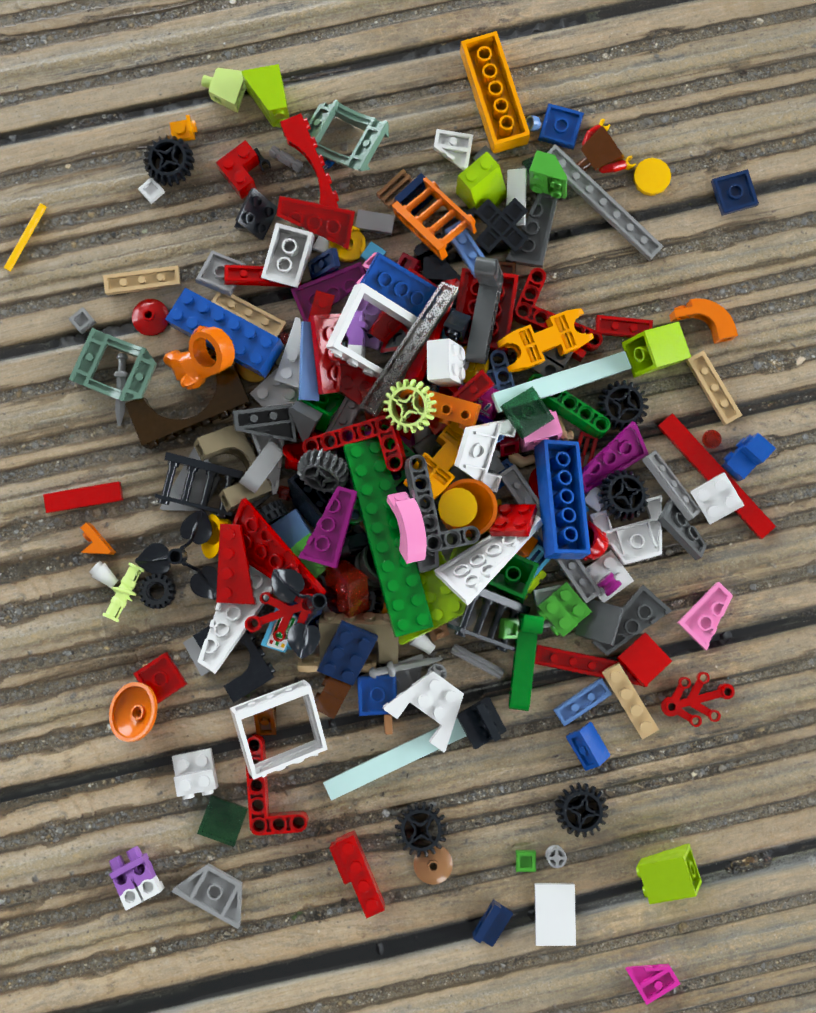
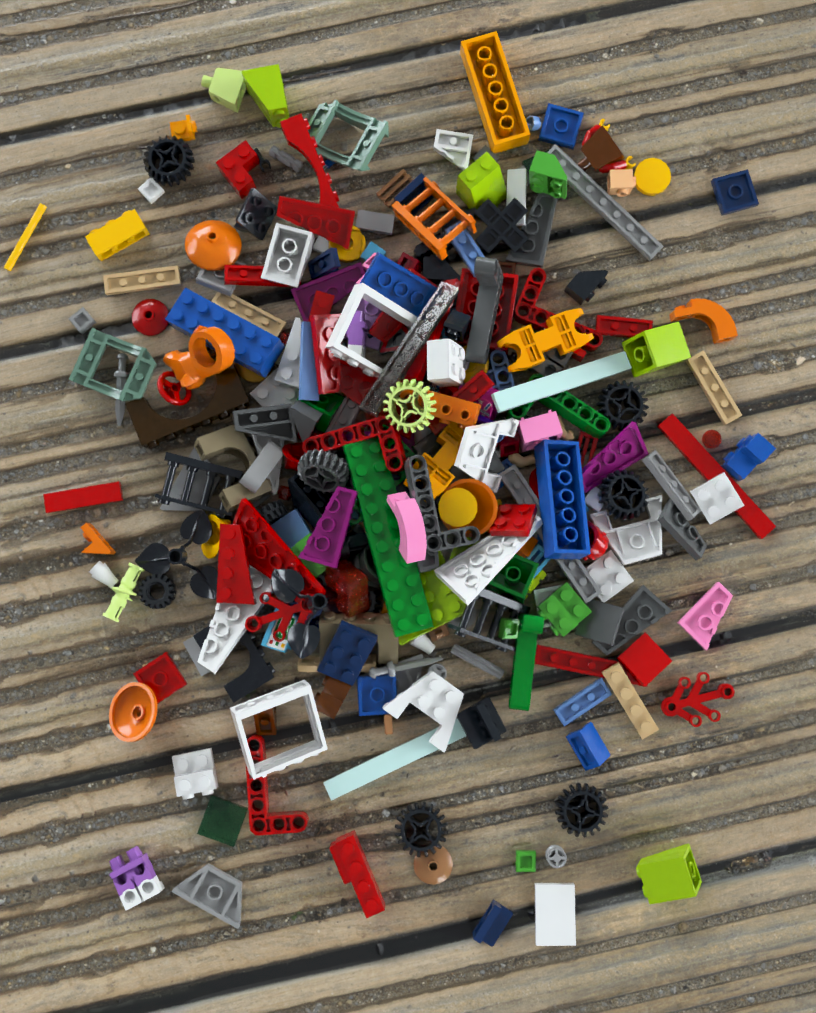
(117, 235): none -> yellow brick
(171, 390): none -> red piece
(216, 252): none -> orange dish
(527, 412): clear green tile -> none
(584, 284): none -> black slope
(609, 583): magenta wheel -> none
(620, 182): none -> light nougat brick
(653, 980): dark pink wing -> none

